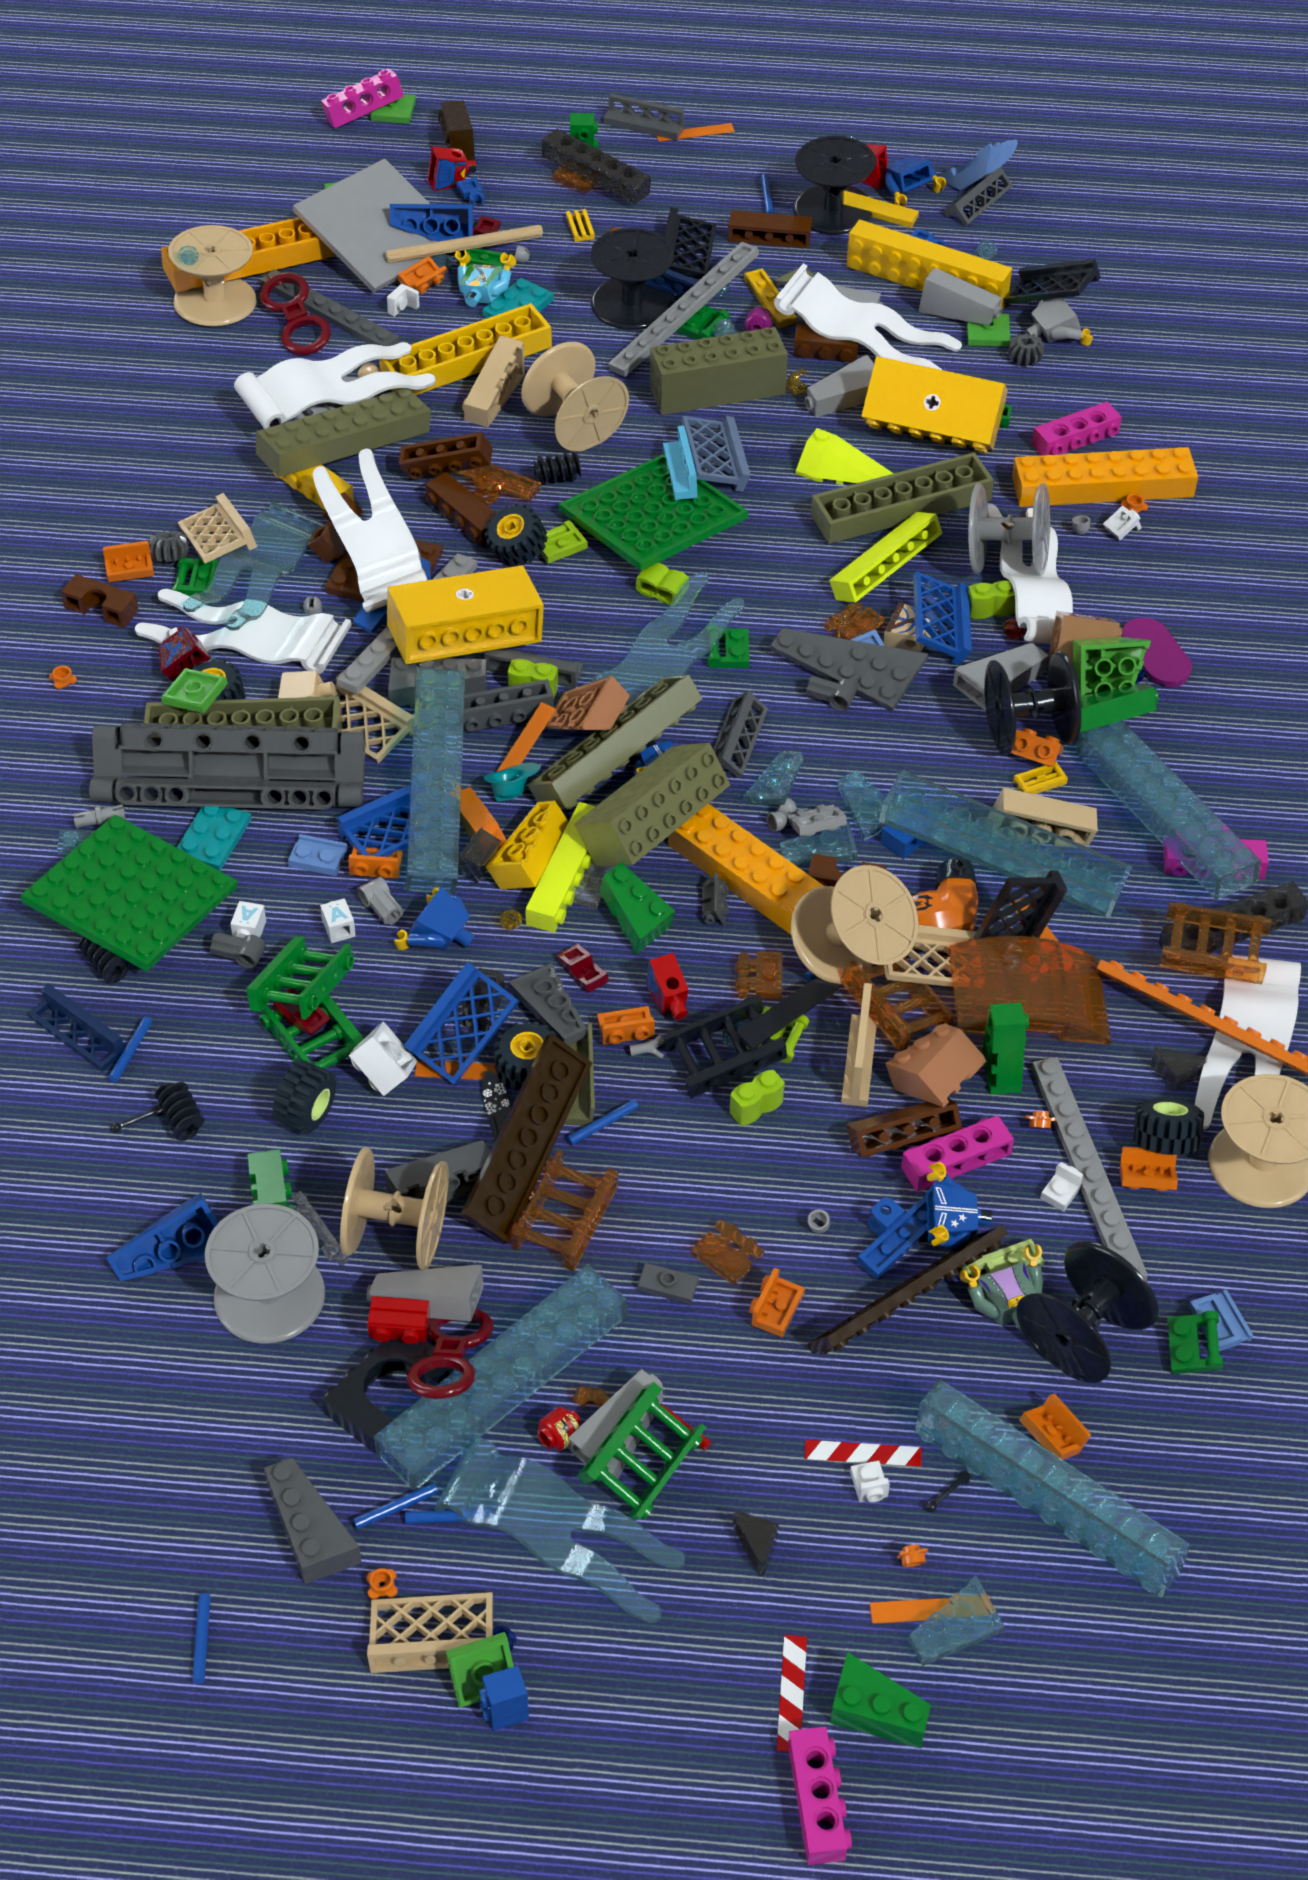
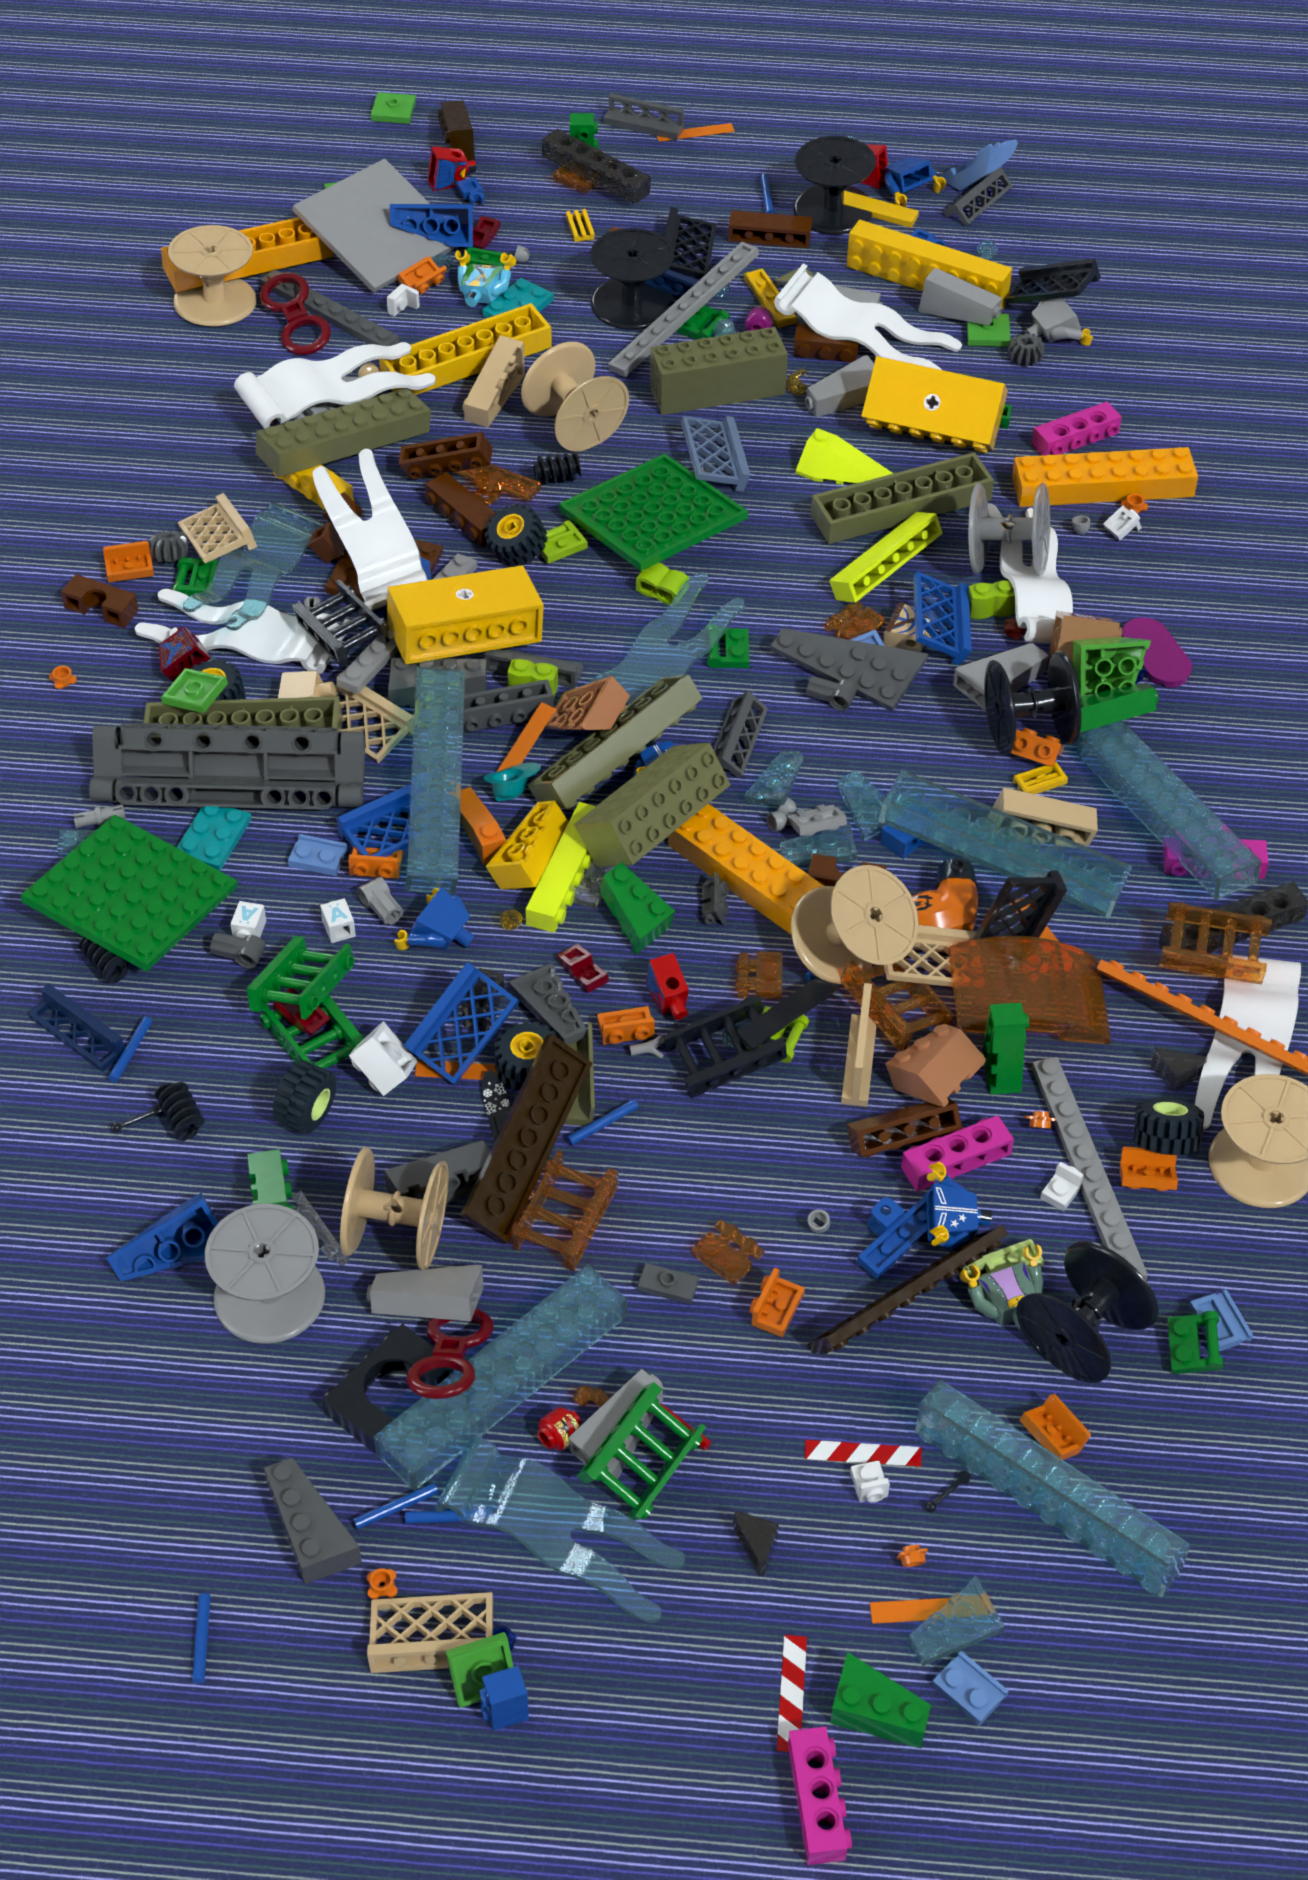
(188, 255): clear light blue plate -> none
(329, 638): none -> black fence
(372, 100): dark pink brick -> none
(398, 1319): red brick -> none
(464, 243): tan axle -> none
(477, 855): clear smoke slope -> none
(681, 466): medium azure fence -> none
(756, 1097): lime brick -> none
(970, 1688): none -> medium blue plate

